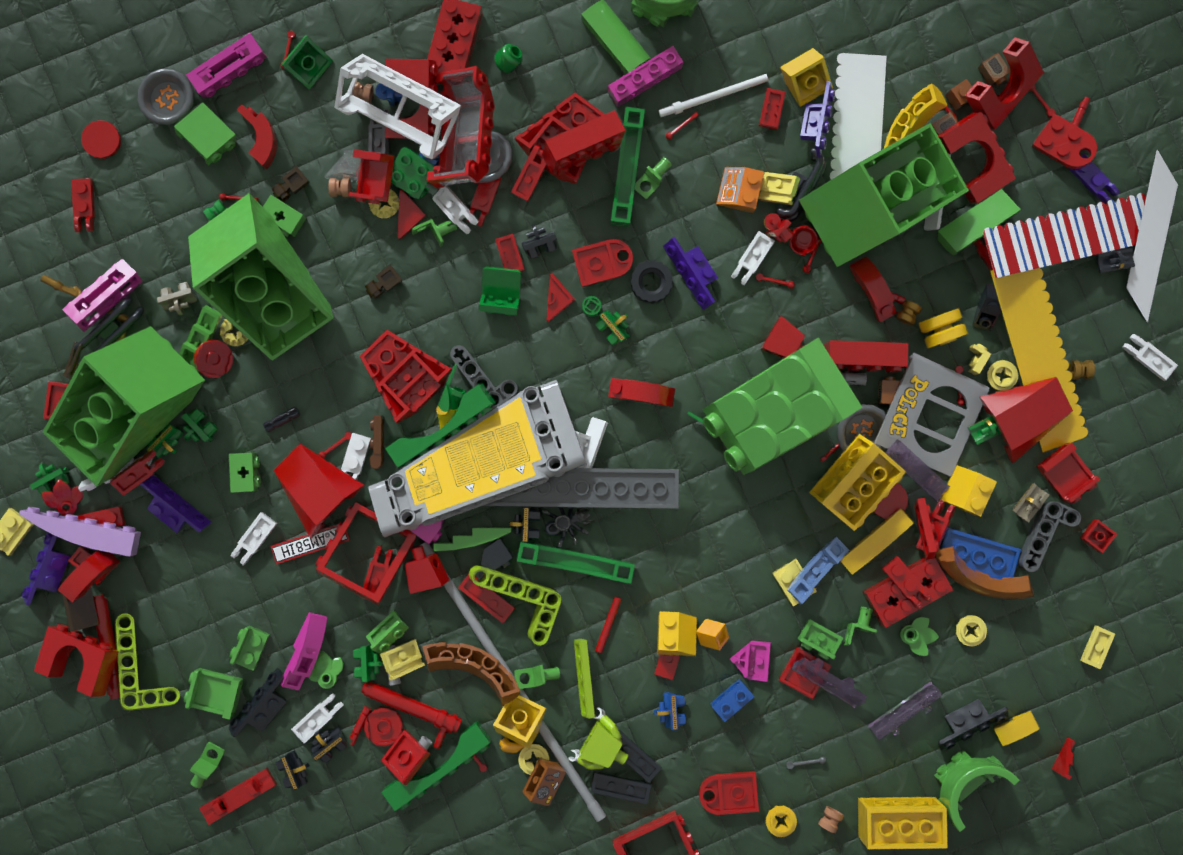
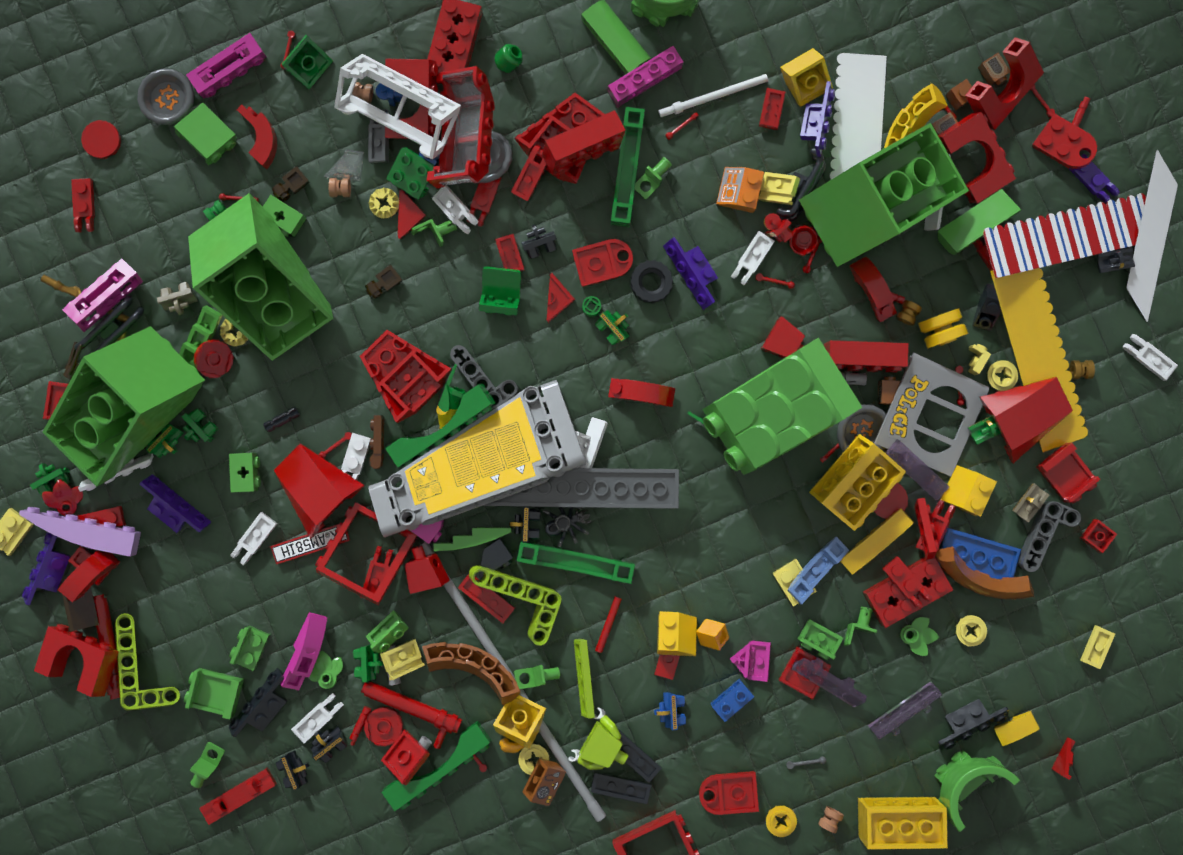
(136, 473): red hinge -> none
(373, 177): red panel -> none

